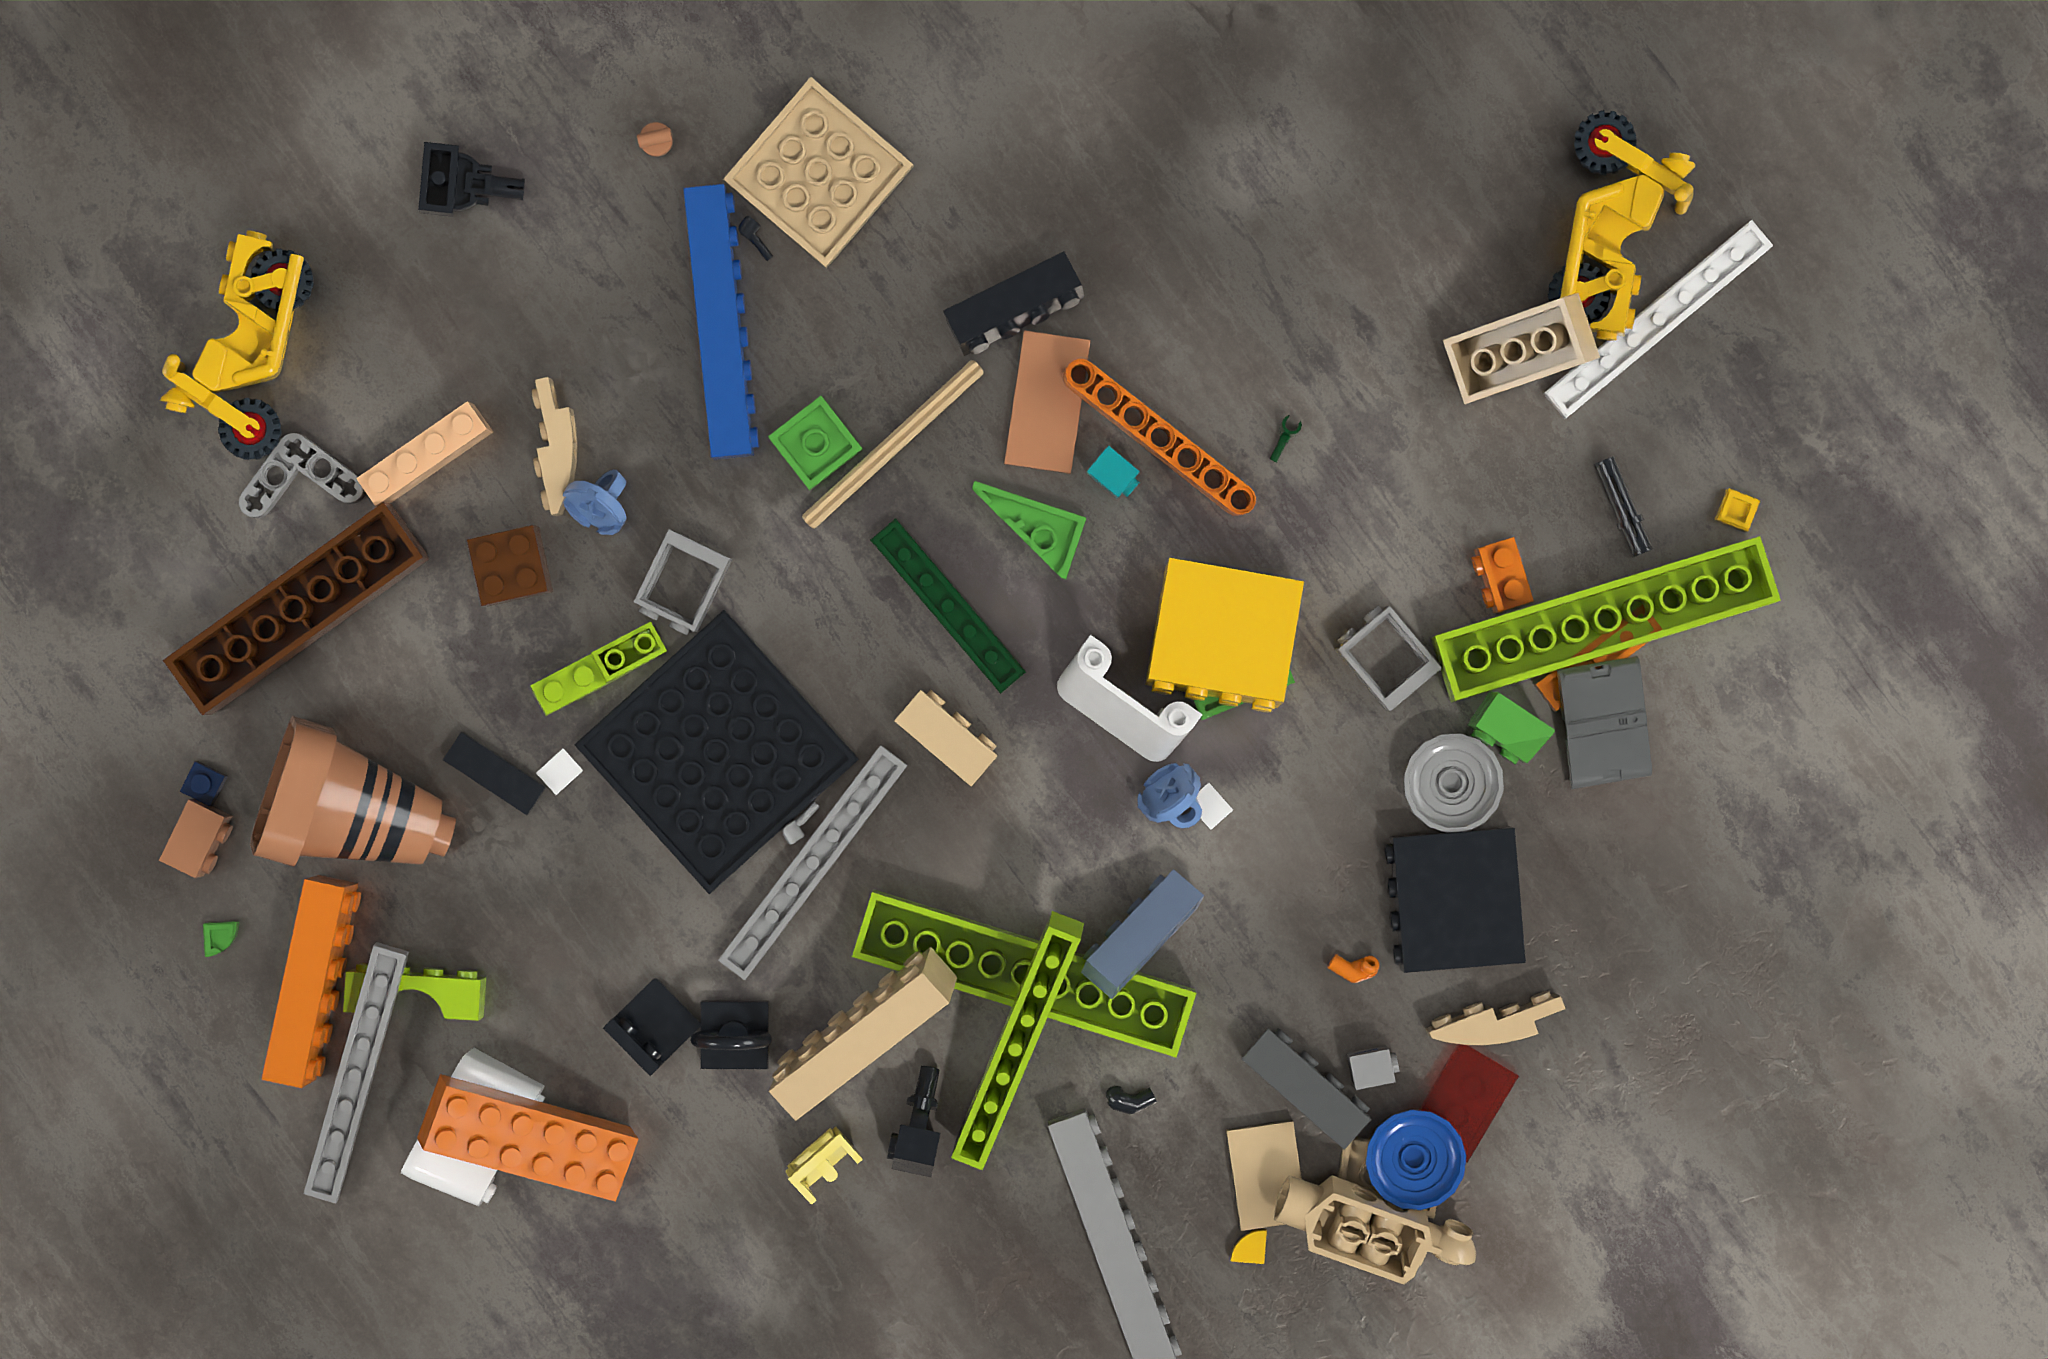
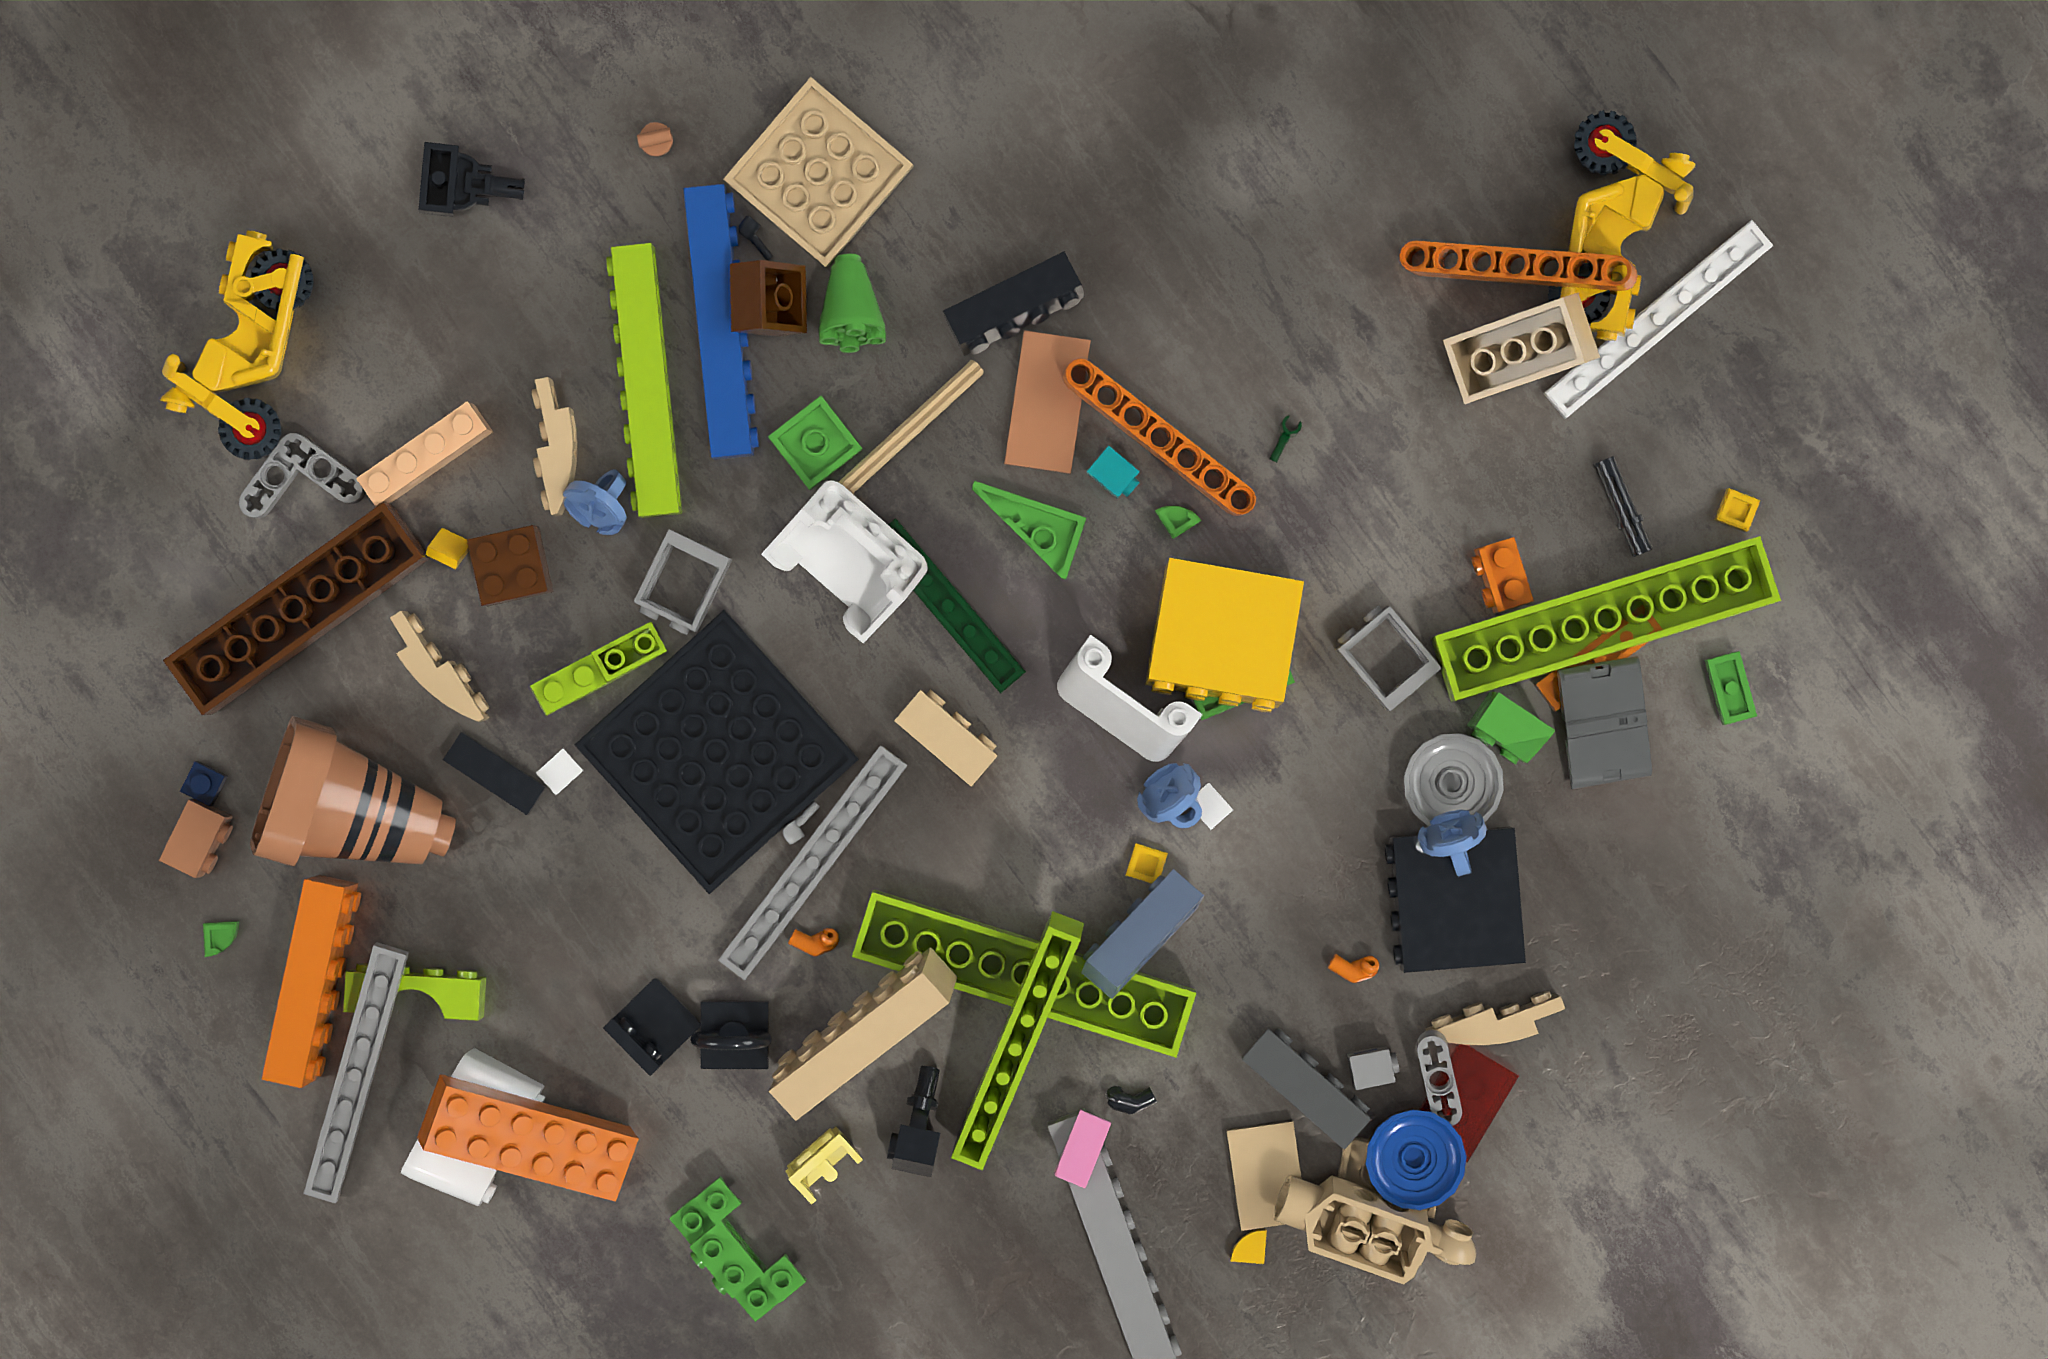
(444, 681): none -> tan slope
(448, 548): none -> yellow tile
(645, 379): none -> lime brick
(728, 1256): none -> bright green bracket
(768, 298): none -> reddish brown brick
(815, 944): none -> orange arm
(850, 307): none -> bright green cone
(850, 555): none -> white windscreen
(1082, 1149): none -> bright pink slope
(1146, 863): none -> yellow tile
(1177, 519): none -> bright green tile
(1451, 1086): none -> light grey beam
(1452, 836): none -> medium blue tile
(1531, 274): none -> orange beam
(1730, 688): none -> bright green plate

